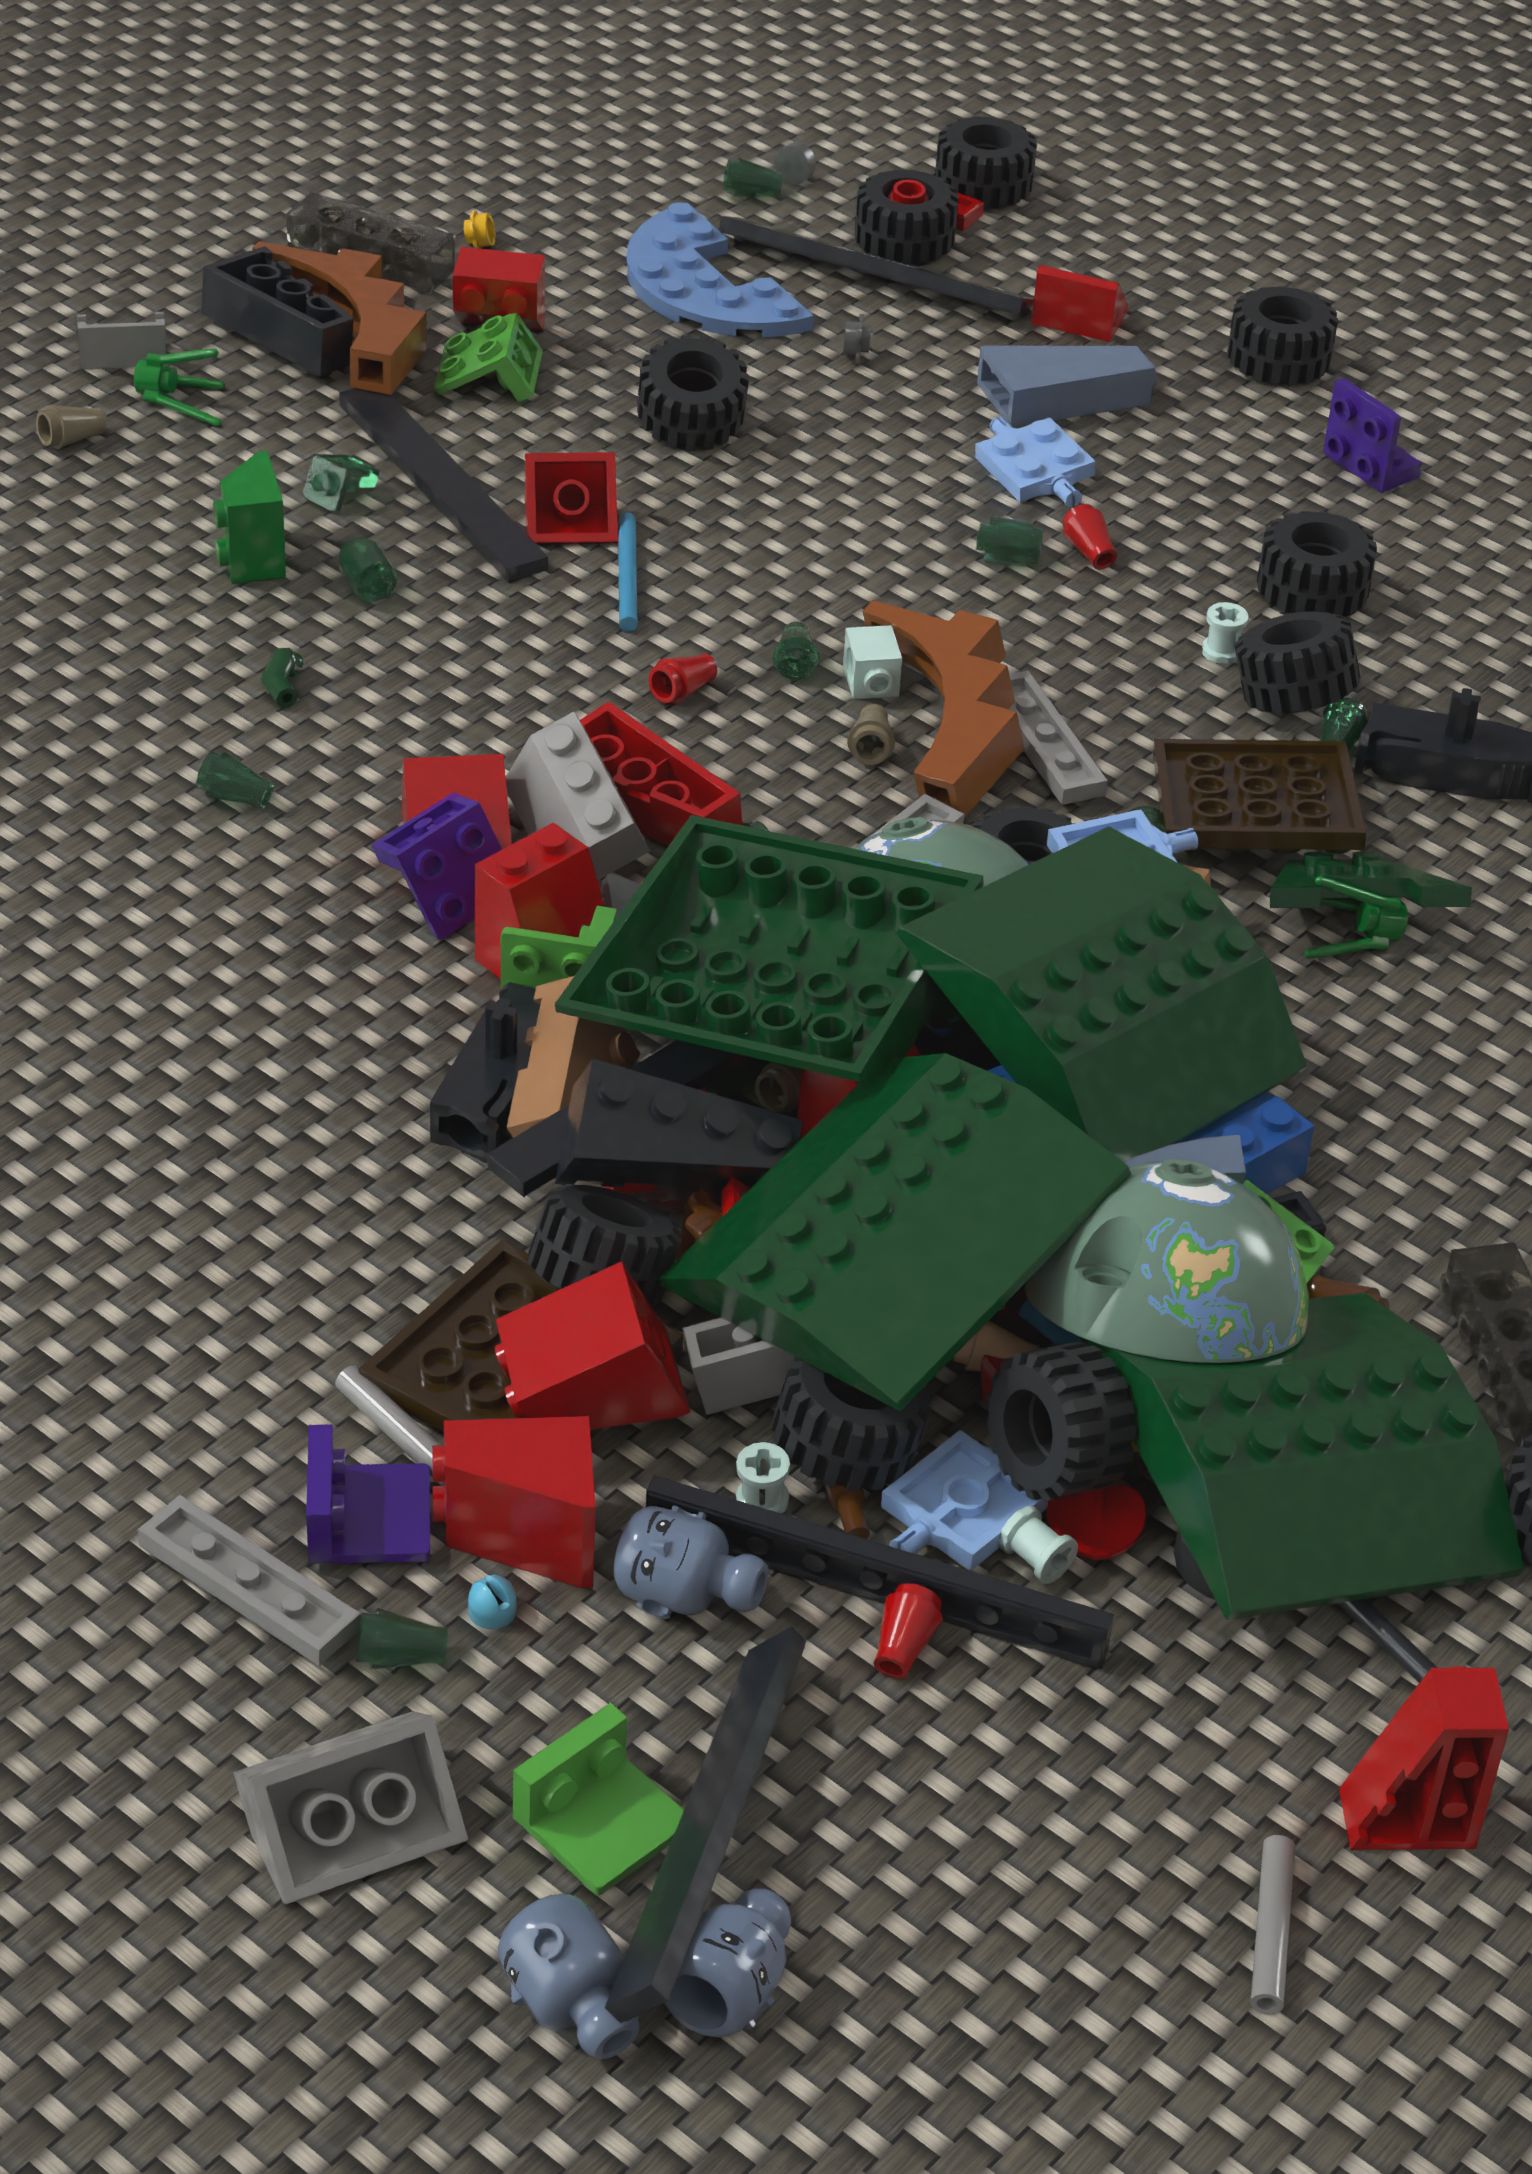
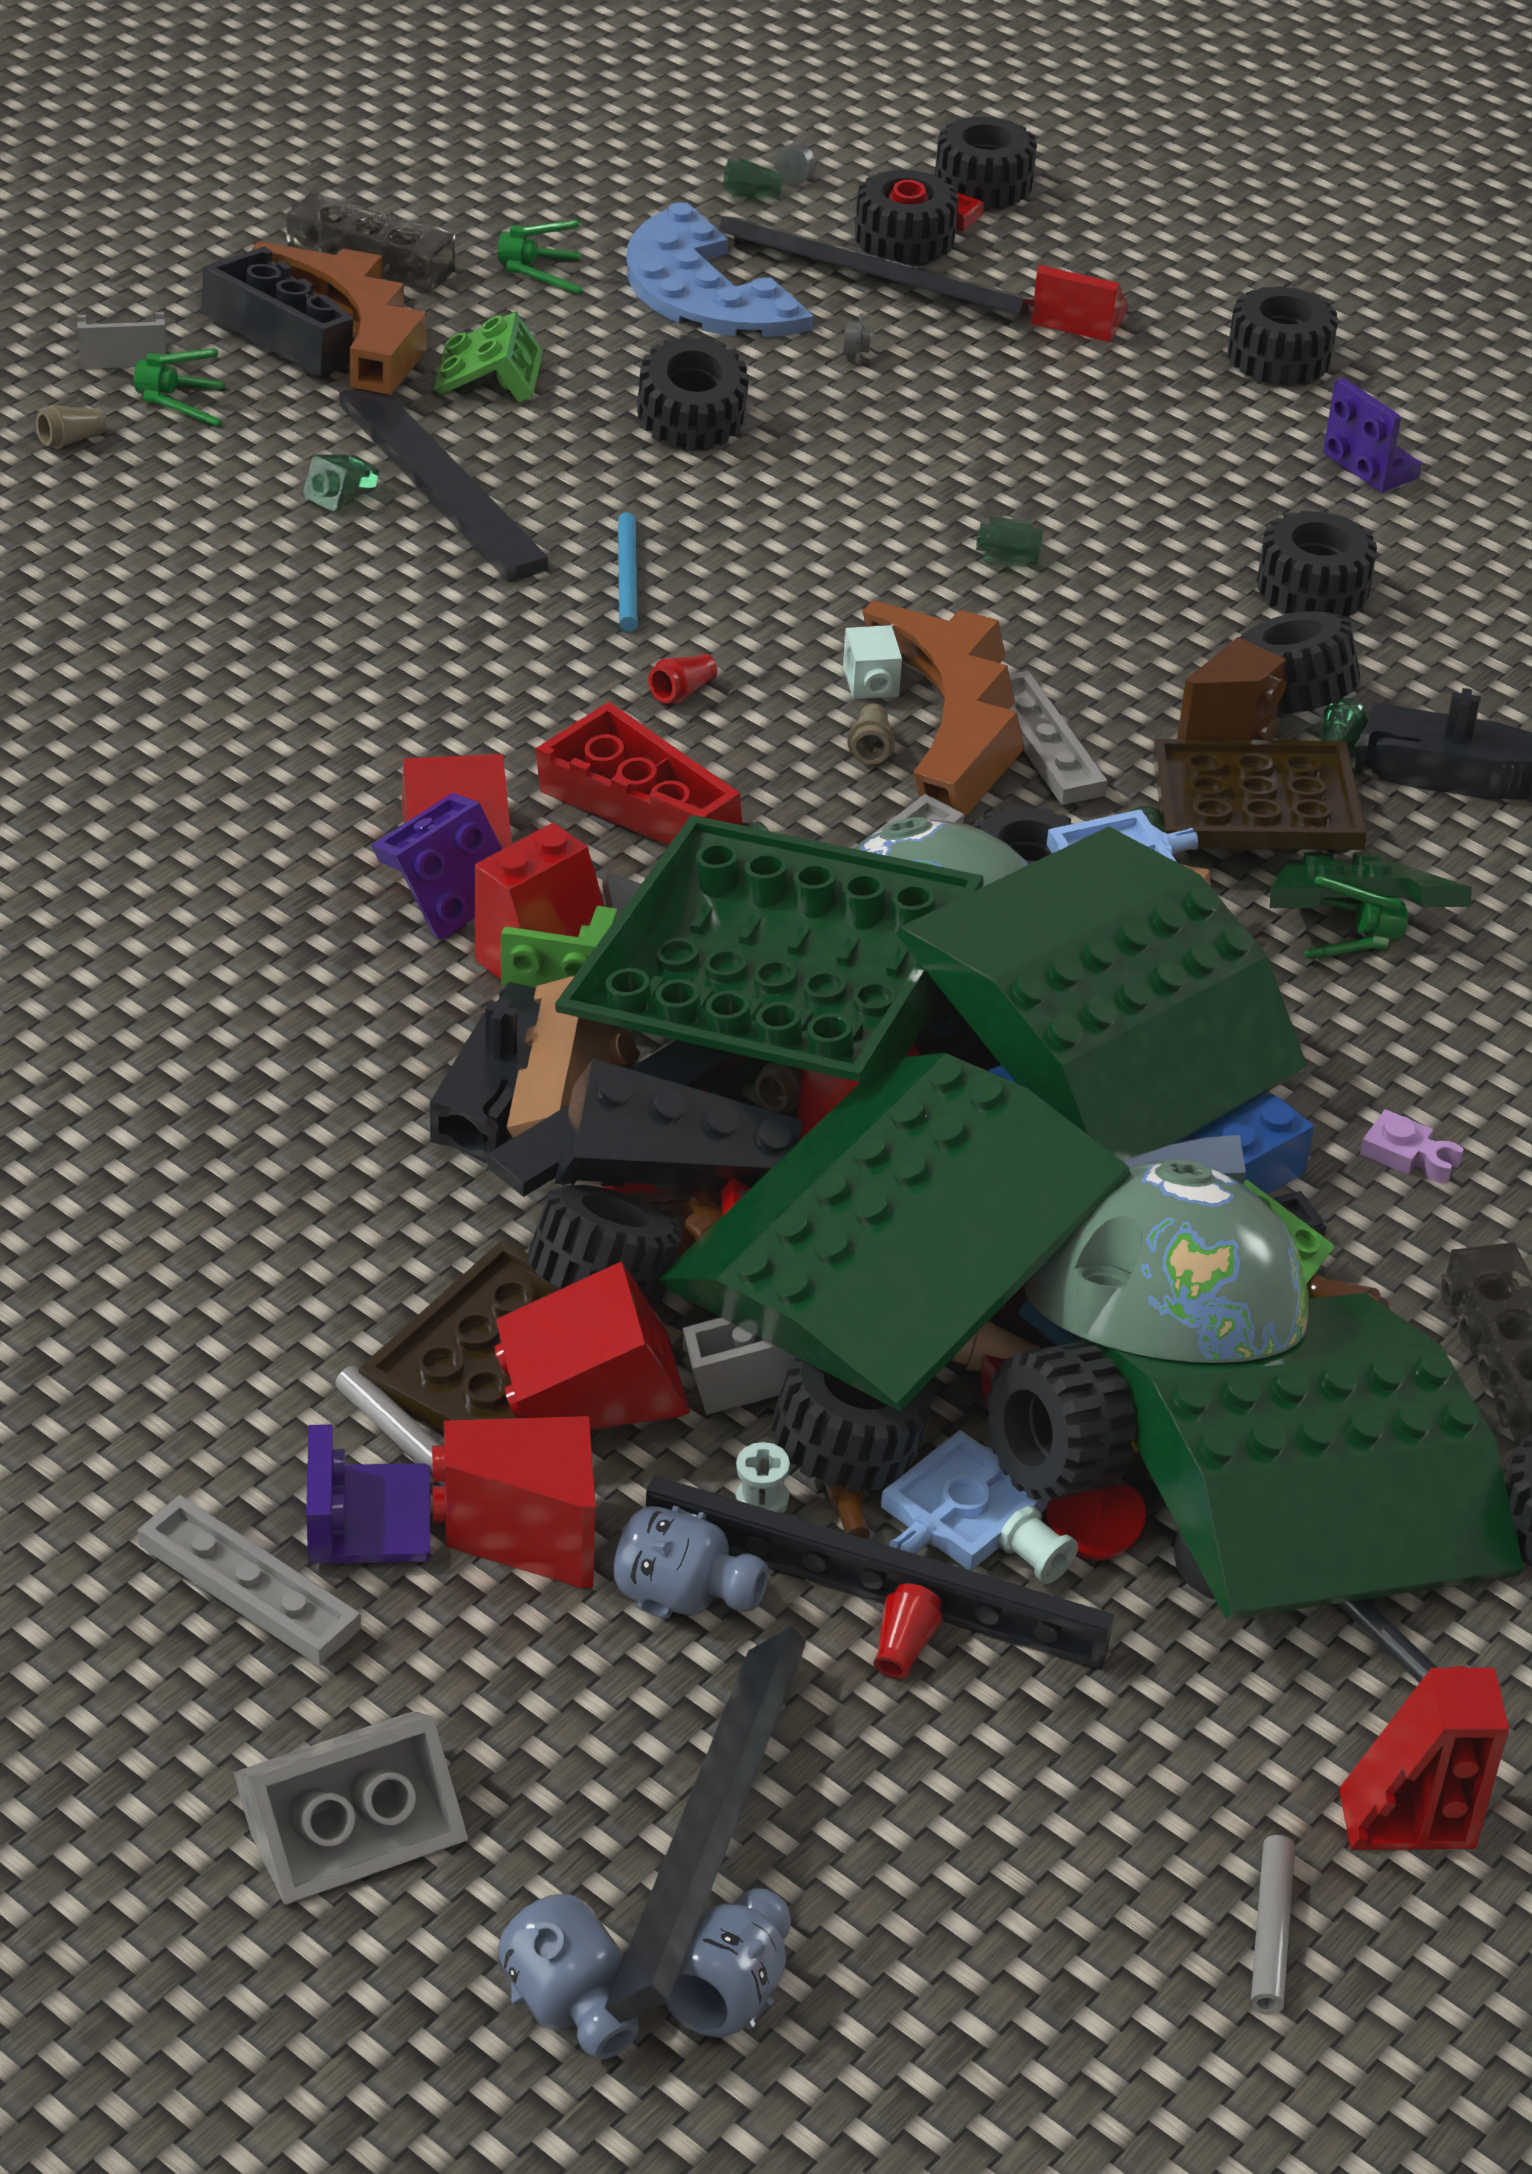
(232, 781): clear green cone -> none
(251, 522): green slope -> none
(276, 674): dark green arm -> none
(367, 569): clear green brick -> none
(398, 1641): clear green cone -> none
(479, 230): yellow plate -> none
(483, 1606): medium azure hinge -> none
(498, 285): red slope -> none
(518, 249): none -> green plant
(568, 784): light grey slope -> none
(571, 498): red slope -> none
(594, 1803): bright green bracket -> none
(796, 652): clear green cone -> none
(1035, 460): light blue plate -> none
(1063, 380): sand blue slope -> none
(1089, 535): red cone -> none
(1225, 628): light aqua bush -> none
(1234, 695): none -> reddish brown slope
(1408, 1144): none -> lavender plate

